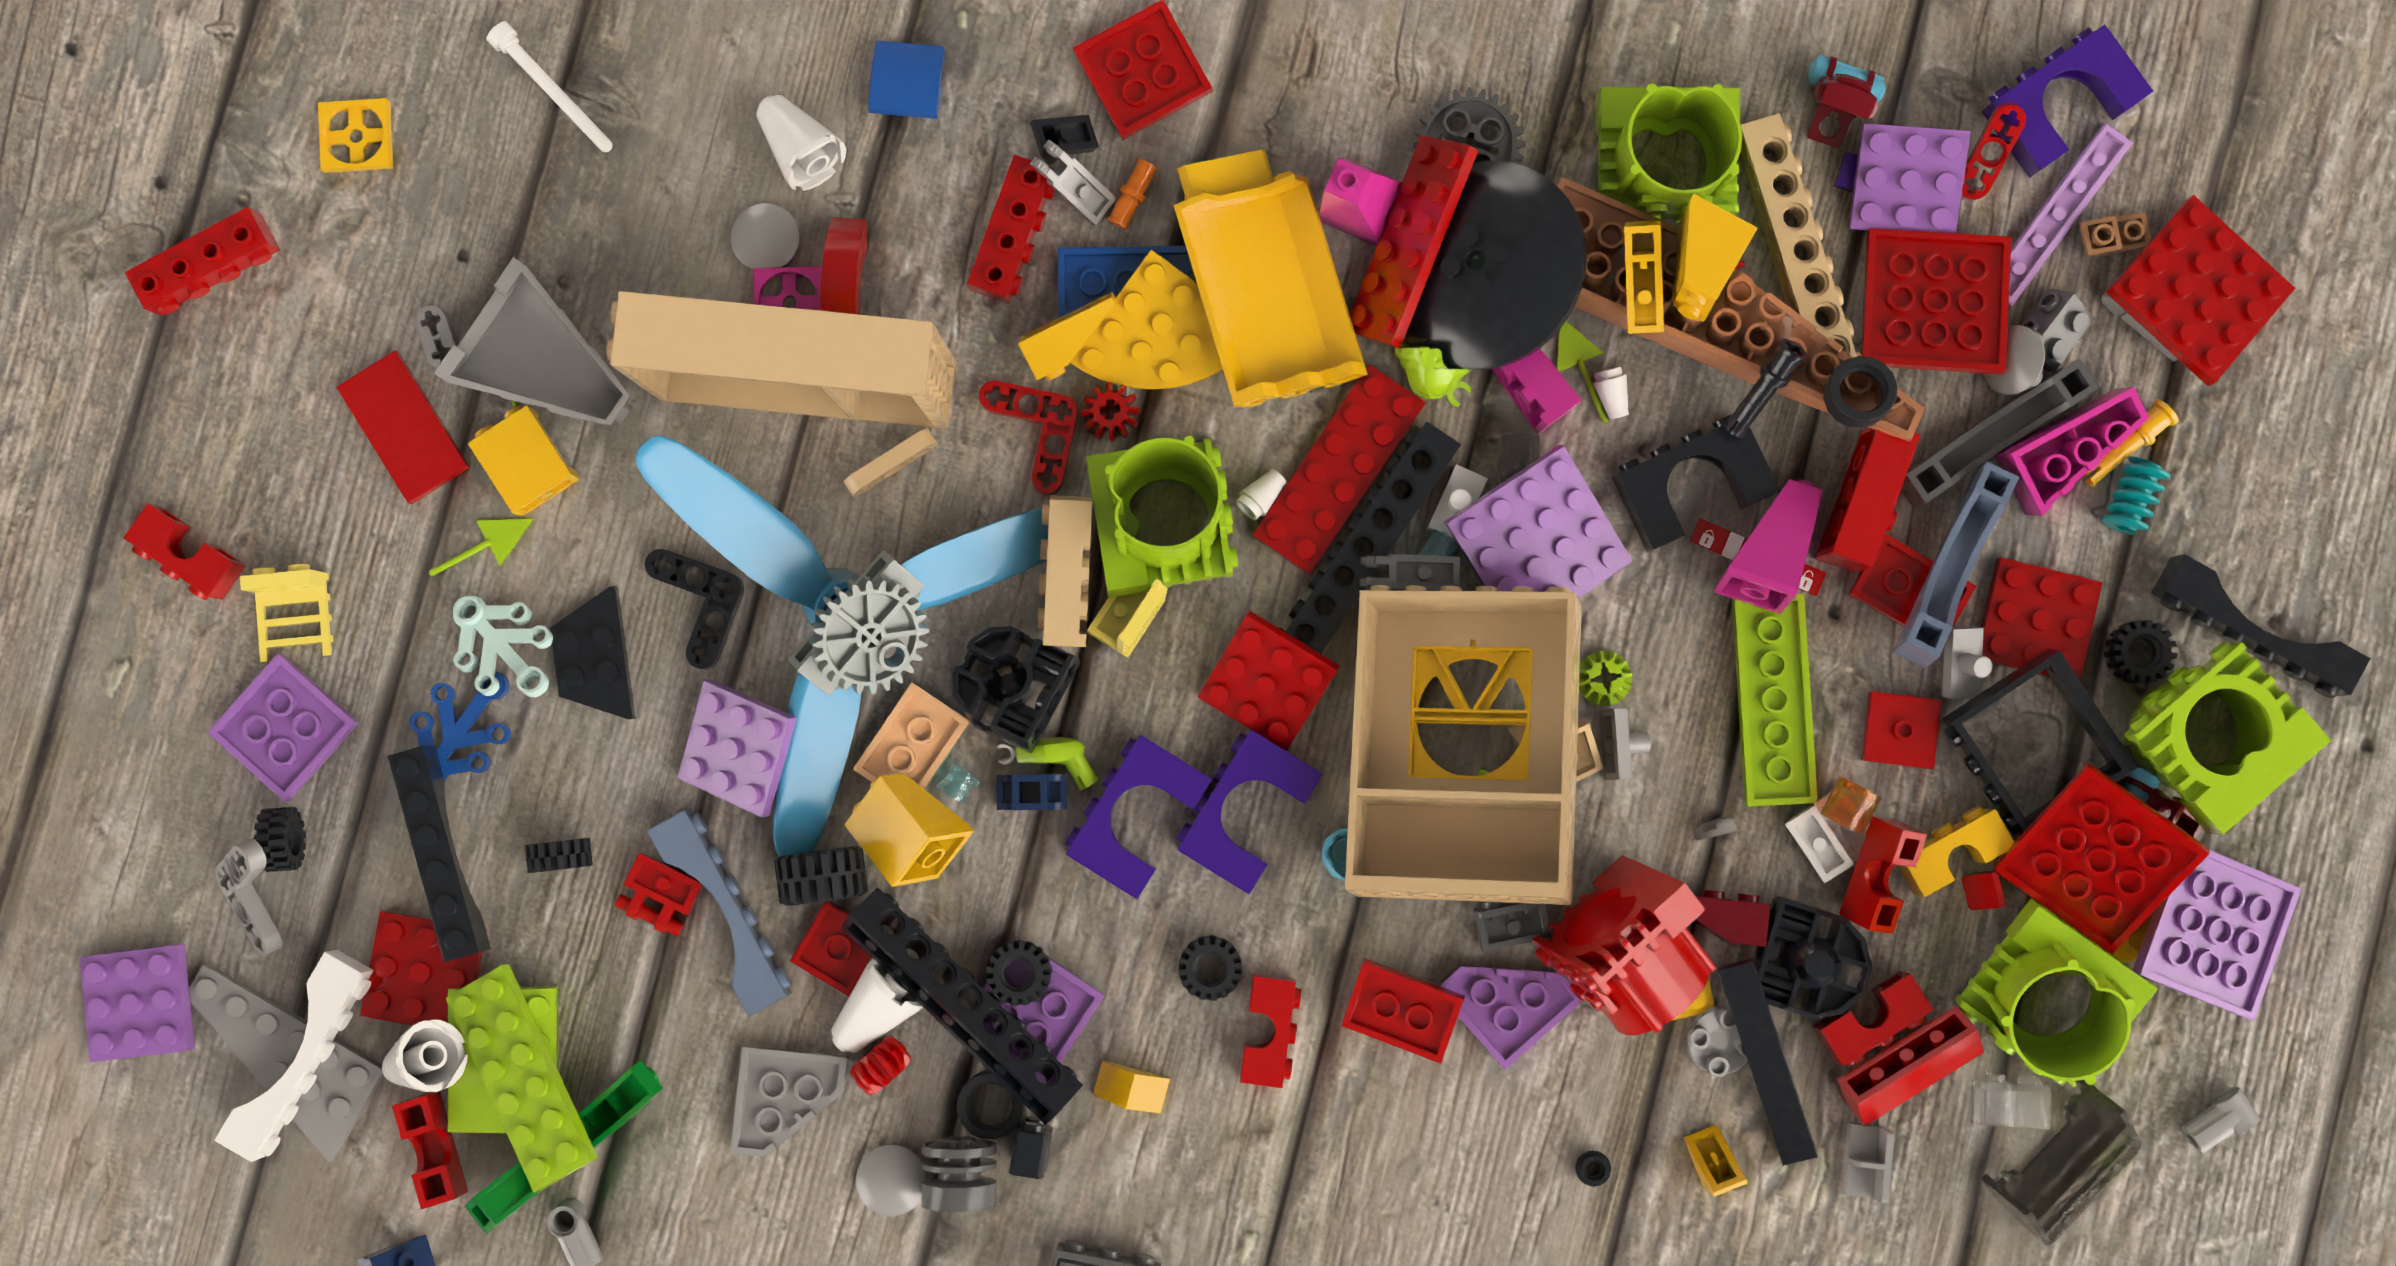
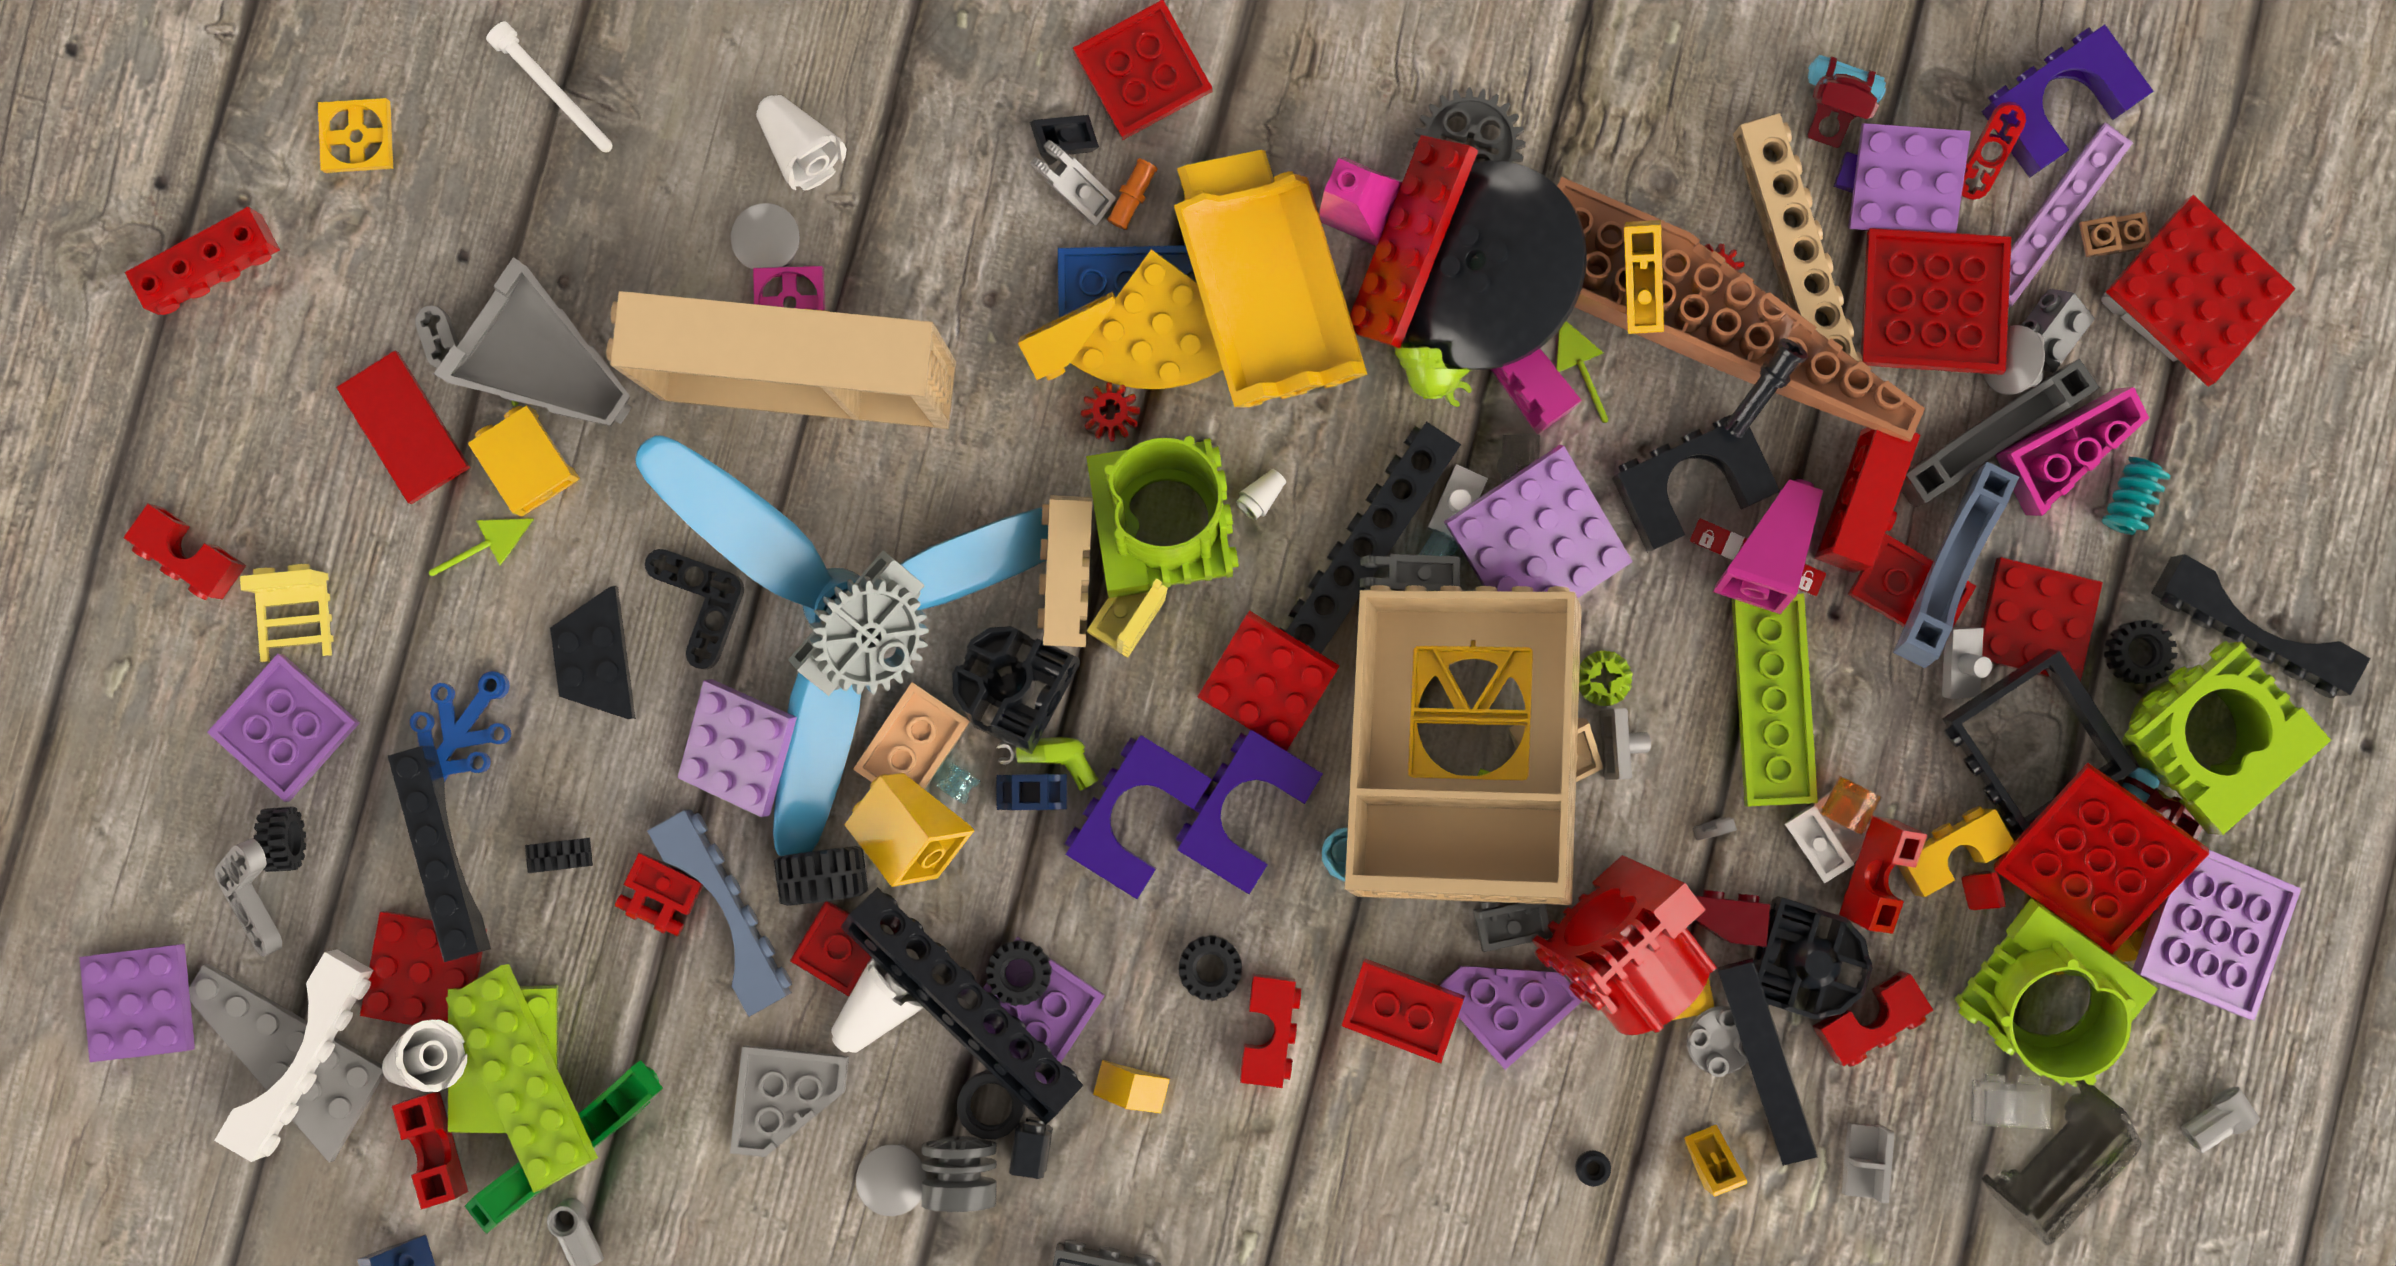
(496, 642): light aqua plant -> none
(843, 264): red arch -> none
(880, 1065): red gear -> none
(890, 462): tan beam -> none
(906, 79): blue slope -> none
(1010, 232): red brick -> none
(1051, 426): red beam -> none
(1339, 469): red plate -> none
(1612, 391): white cone -> none
(1702, 111): lime hose -> none
(1706, 255): yellow slope -> none
(1879, 372): black tyre -> none
(1901, 730): red plate -> none
(1910, 1065): red brick -> none
(2160, 417): yellow pin -> none

